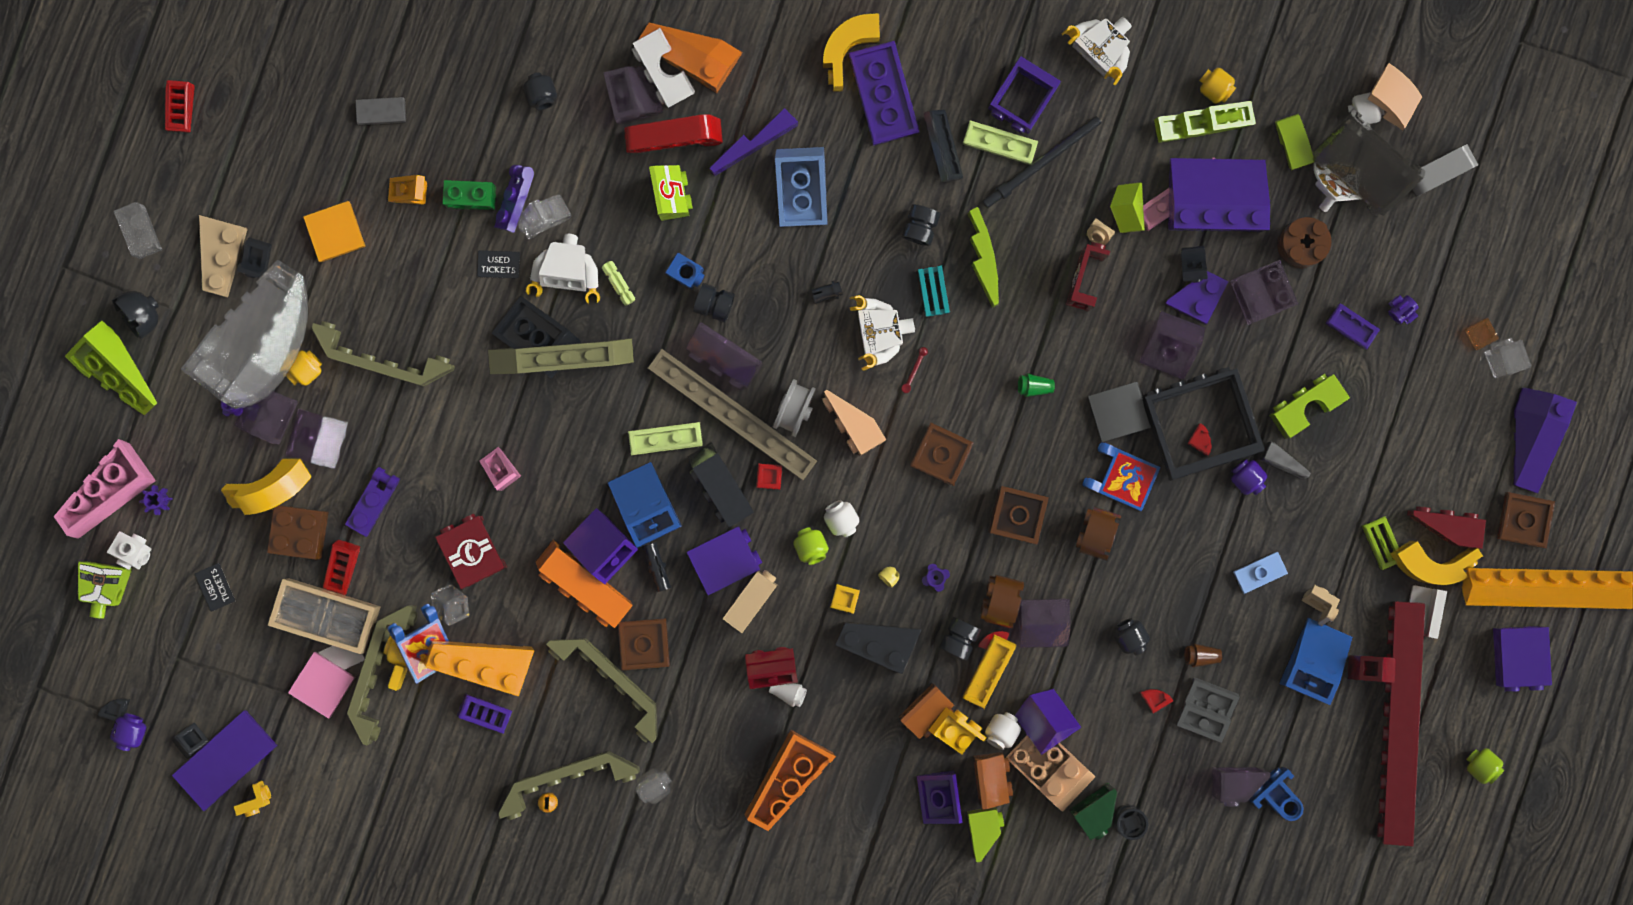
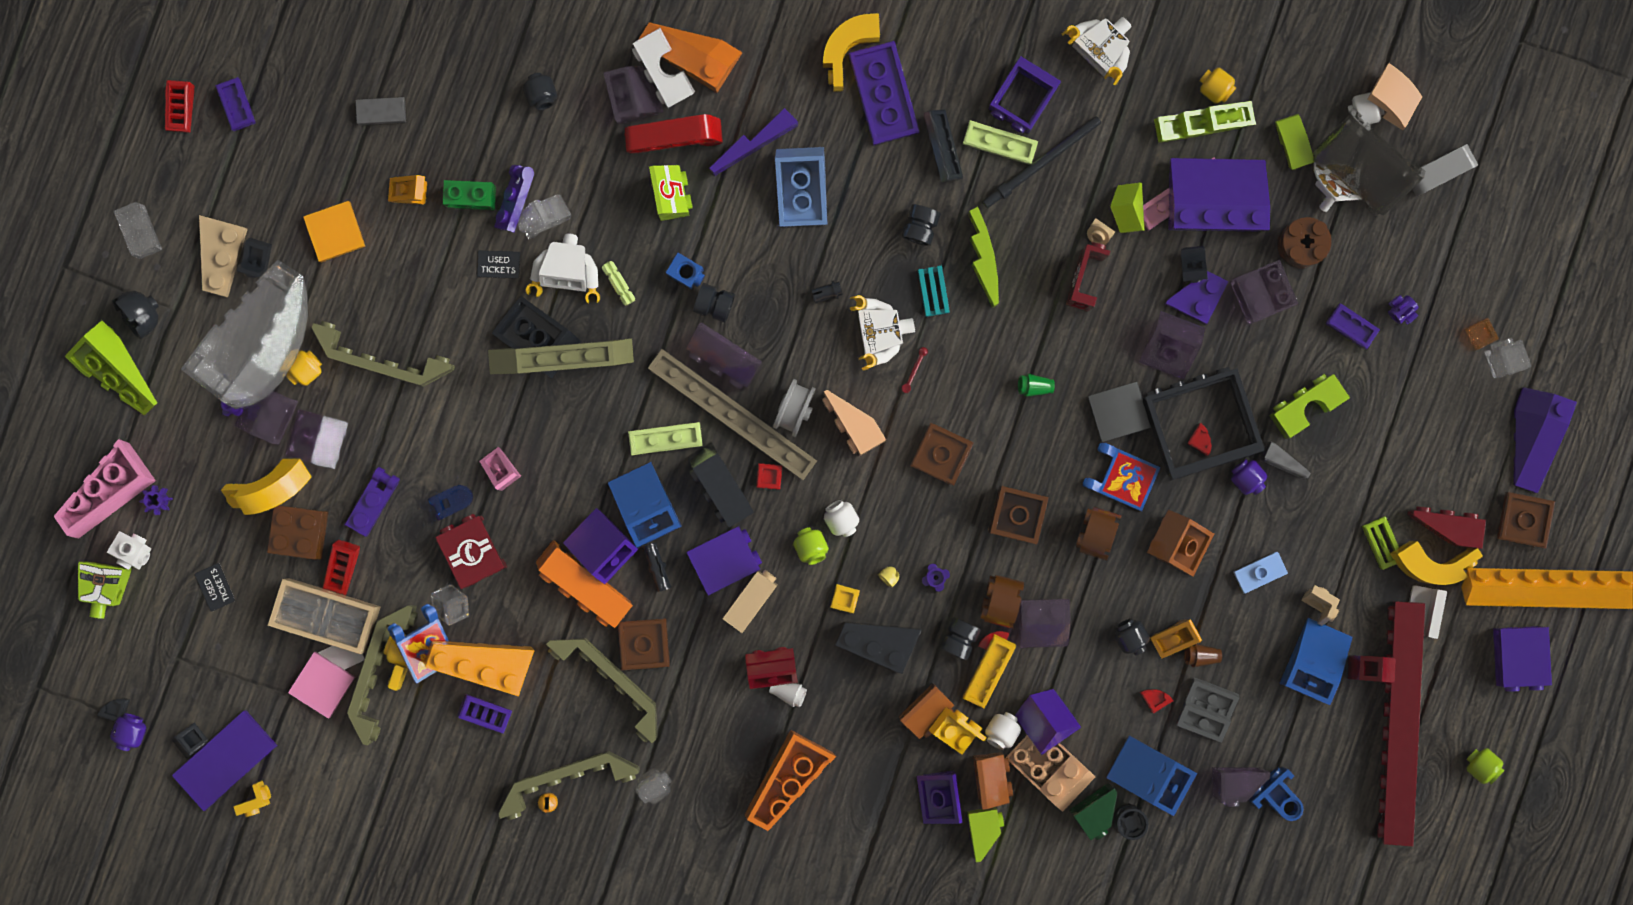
(235, 104): none -> dark purple plate
(458, 497): none -> clear blue plate
(1151, 775): none -> blue slope
(1176, 638): none -> light orange slope
(1180, 542): none -> dark orange slope

